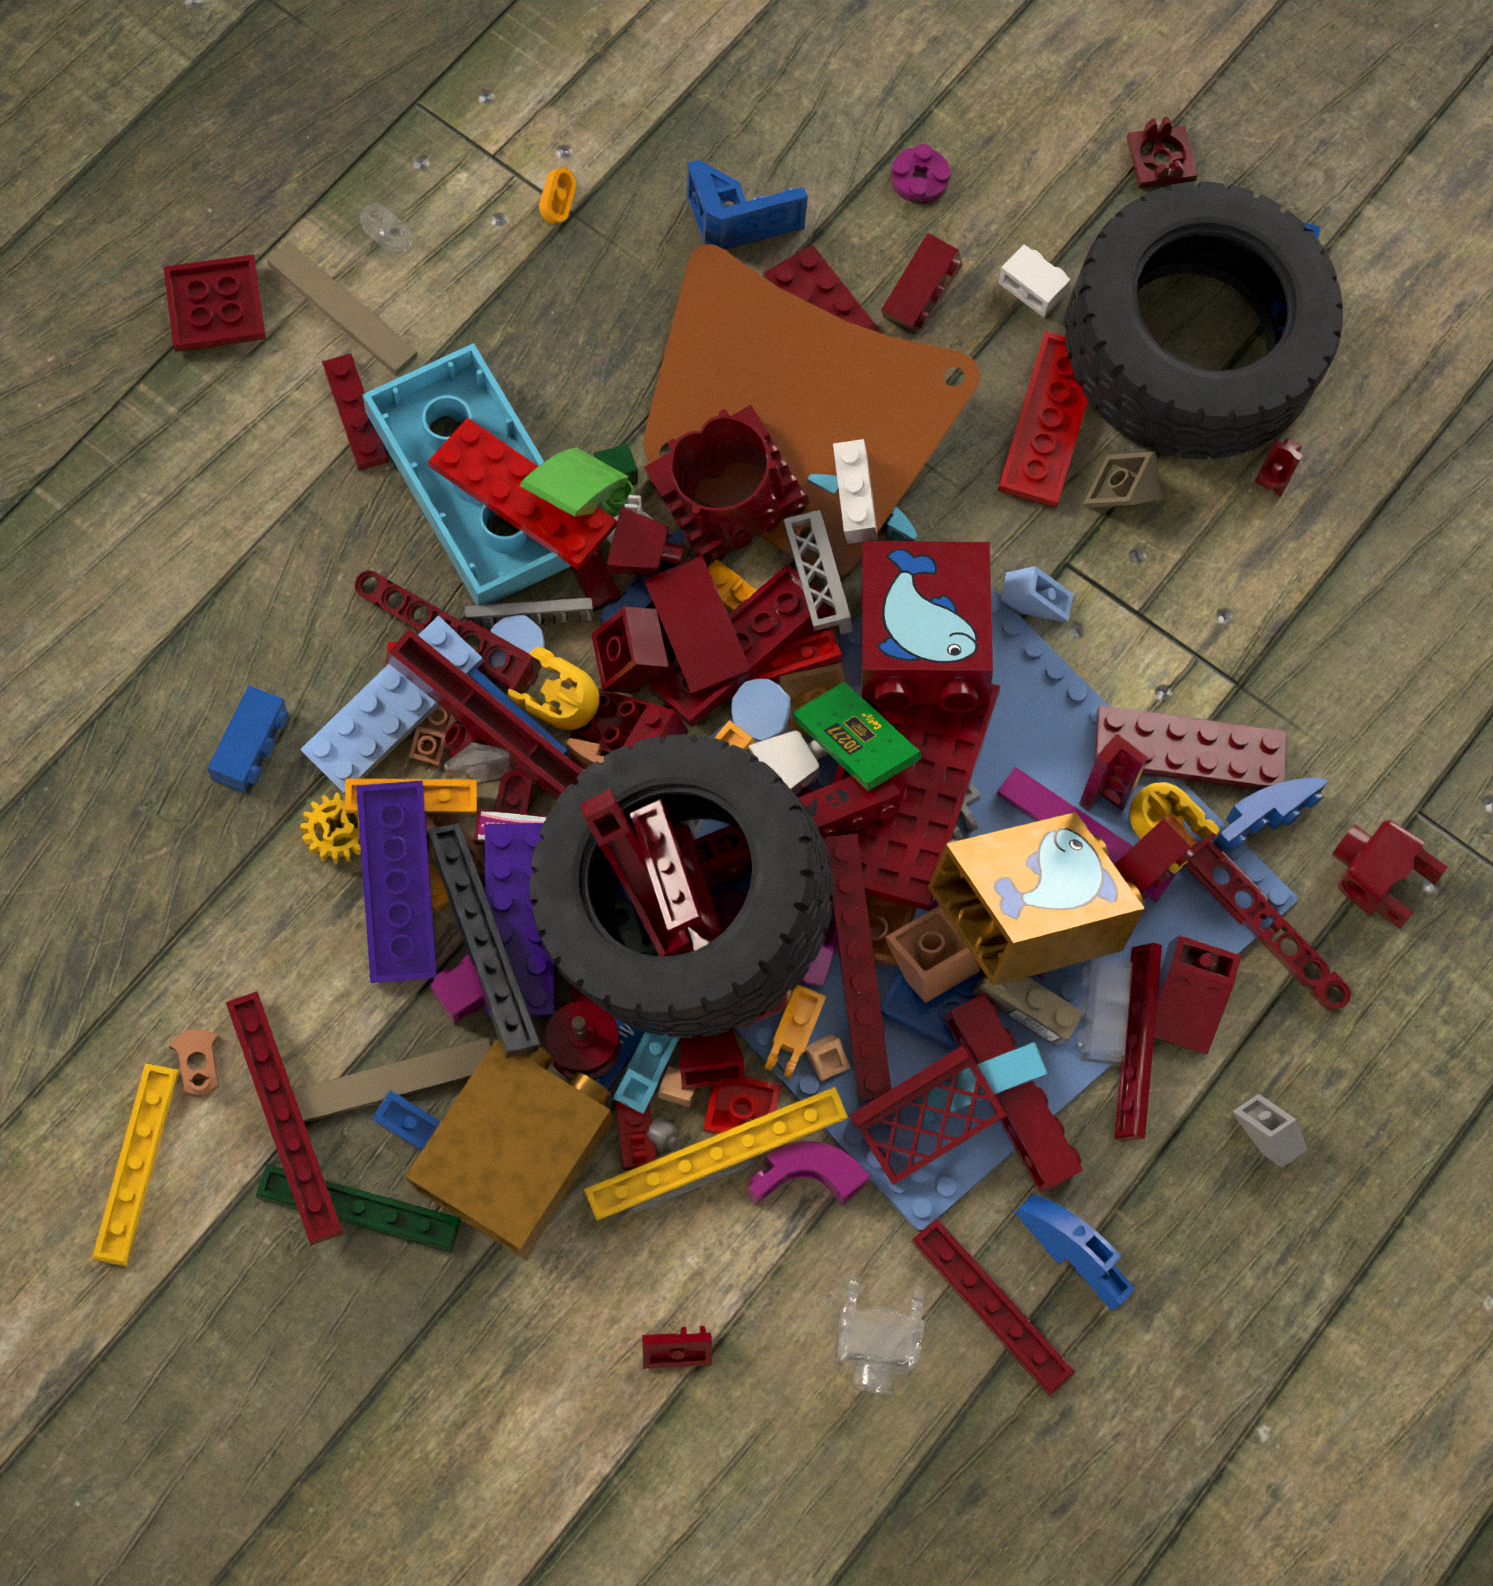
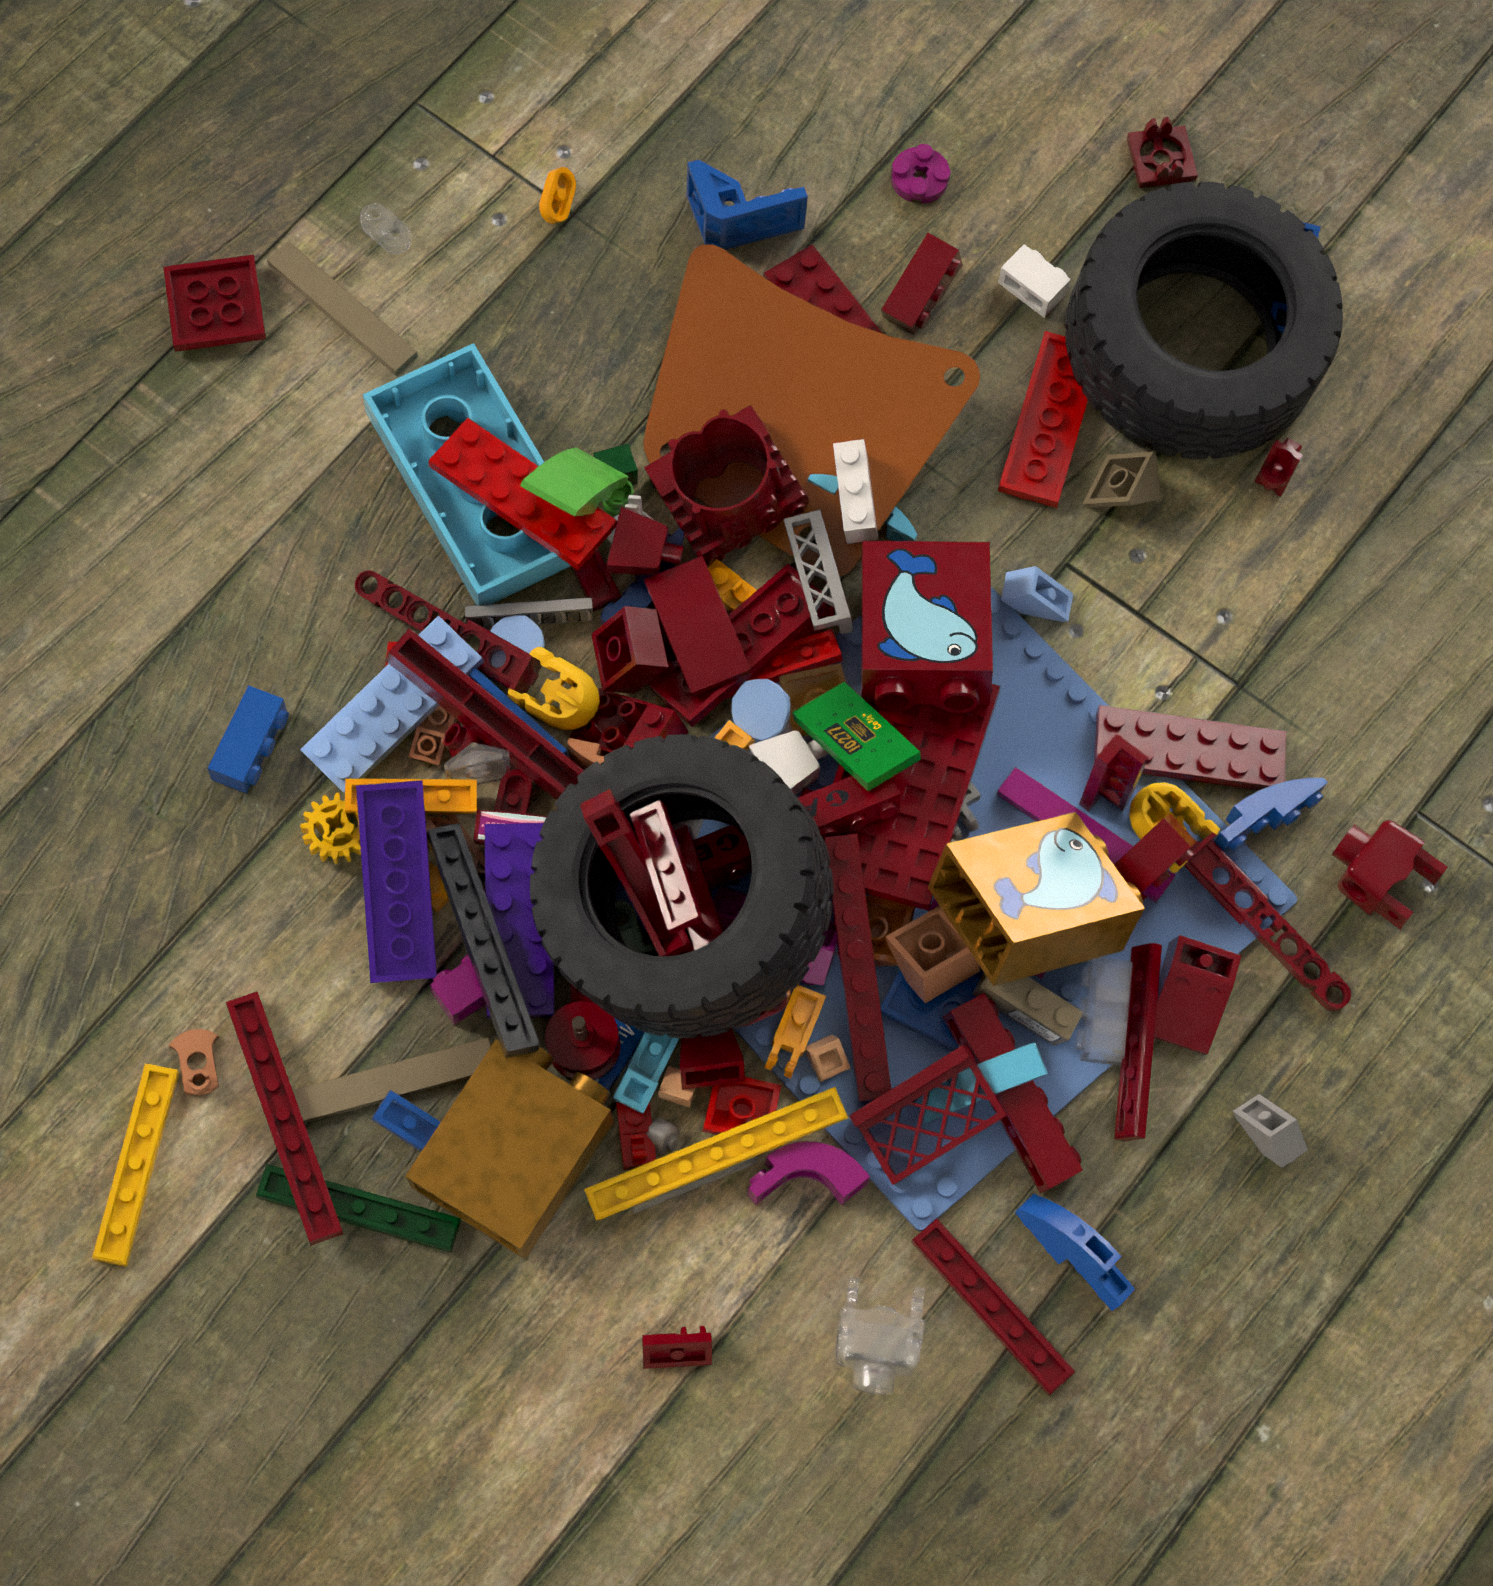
(348, 397): dark red plate -> none

